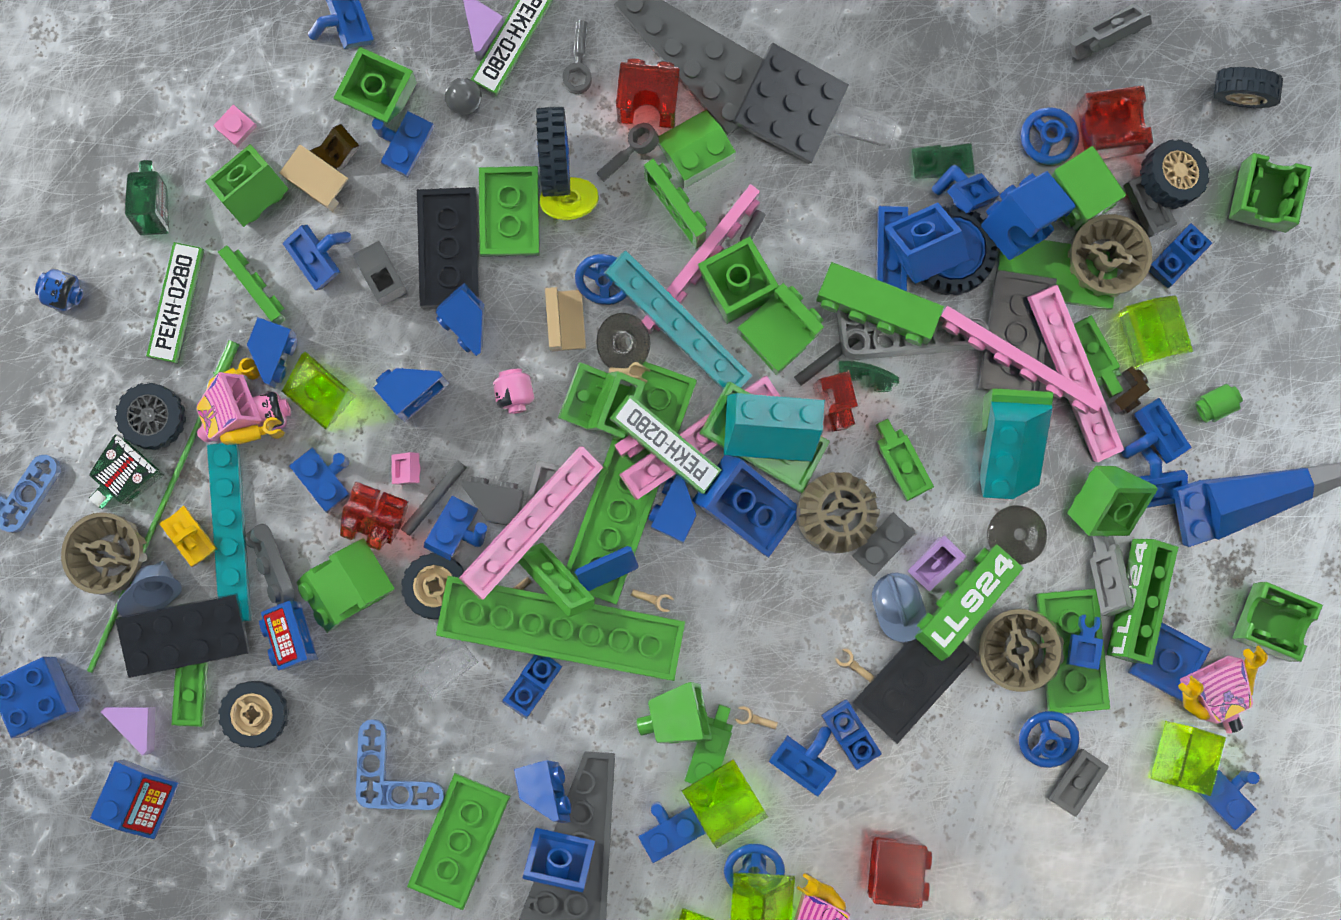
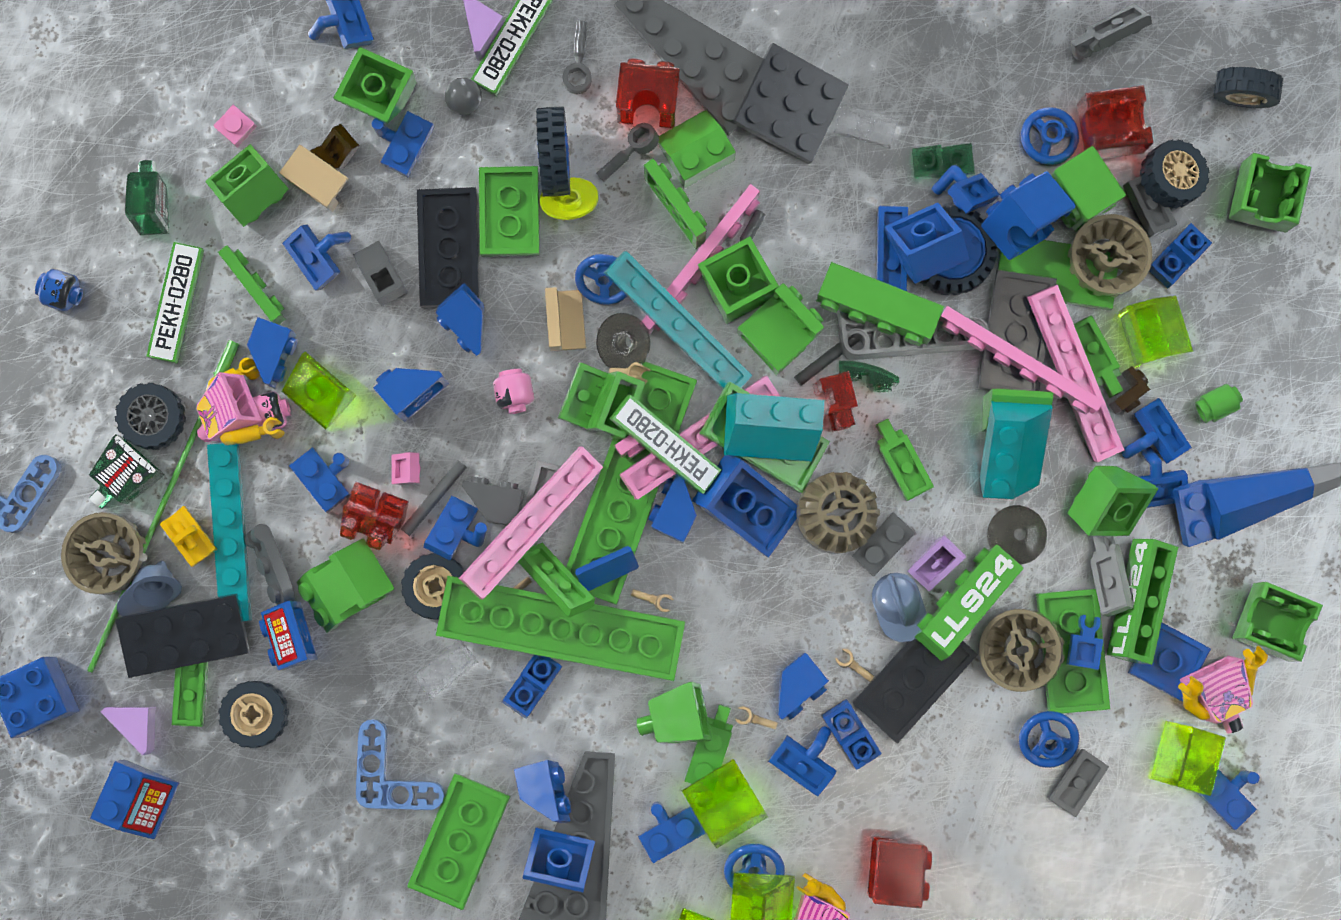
(797, 684): none -> blue slope

